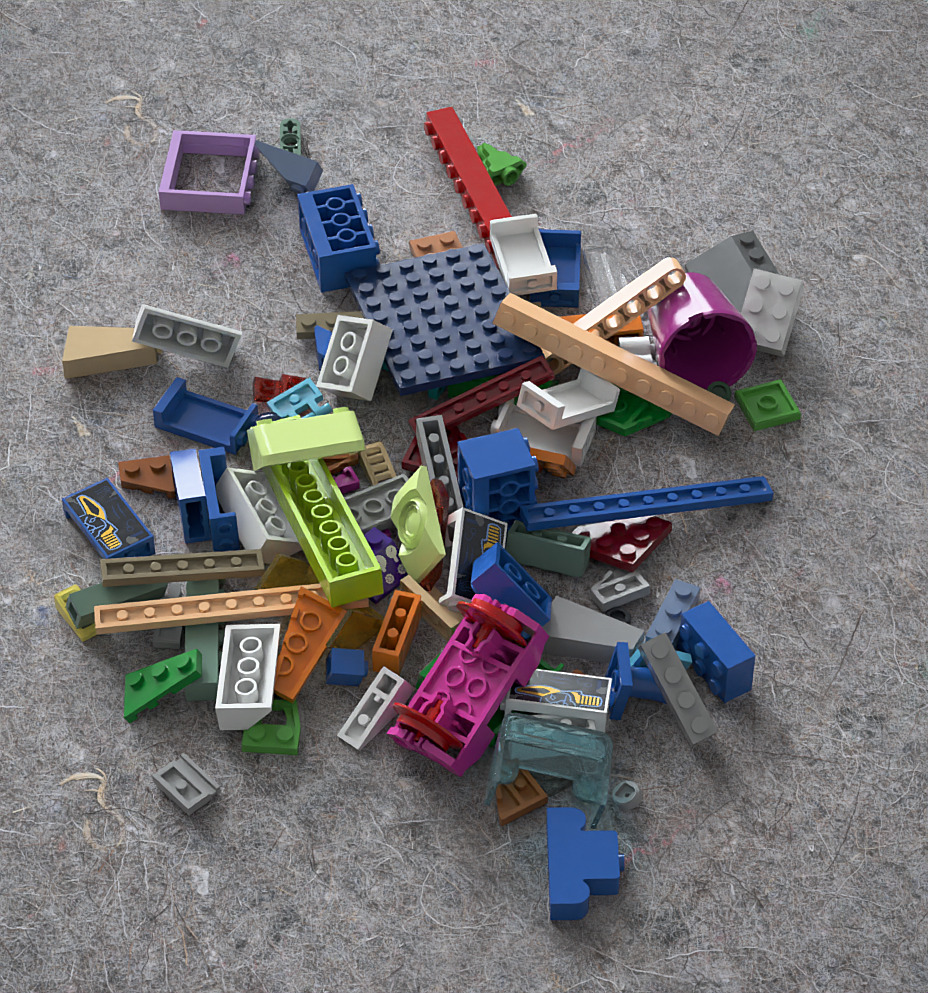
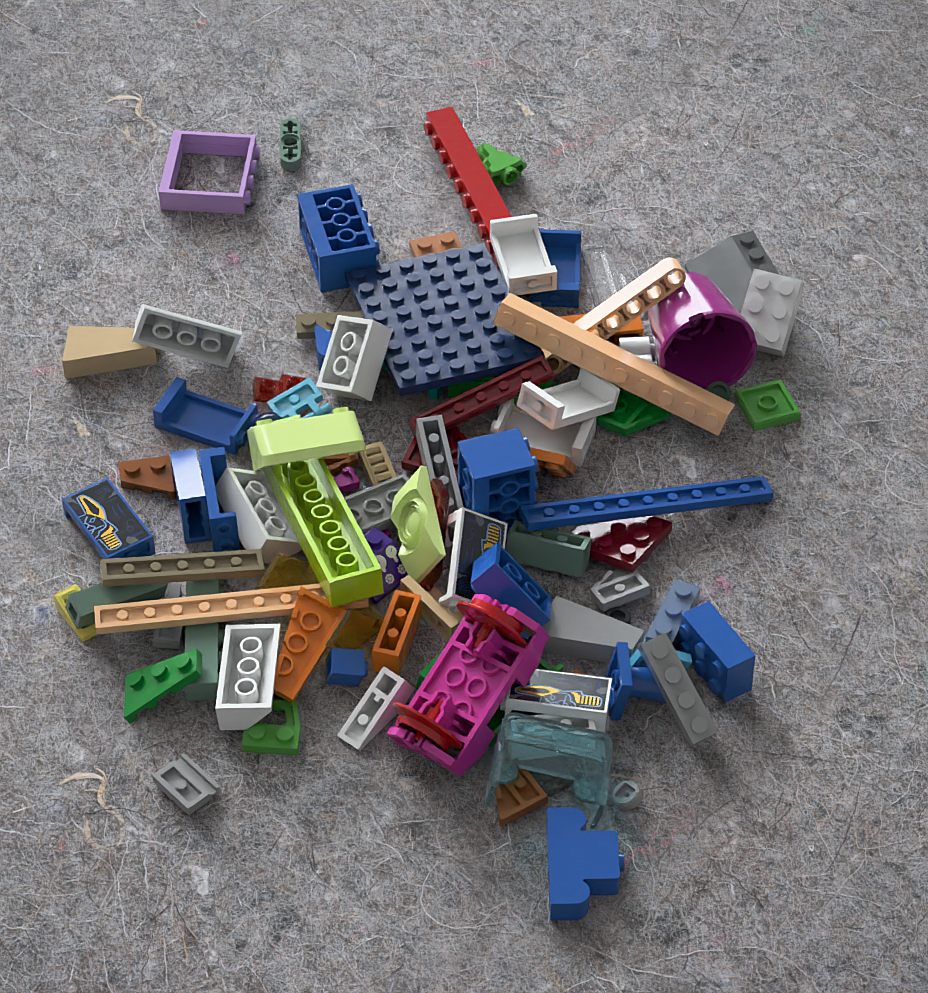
(298, 171): sand blue slope -> none

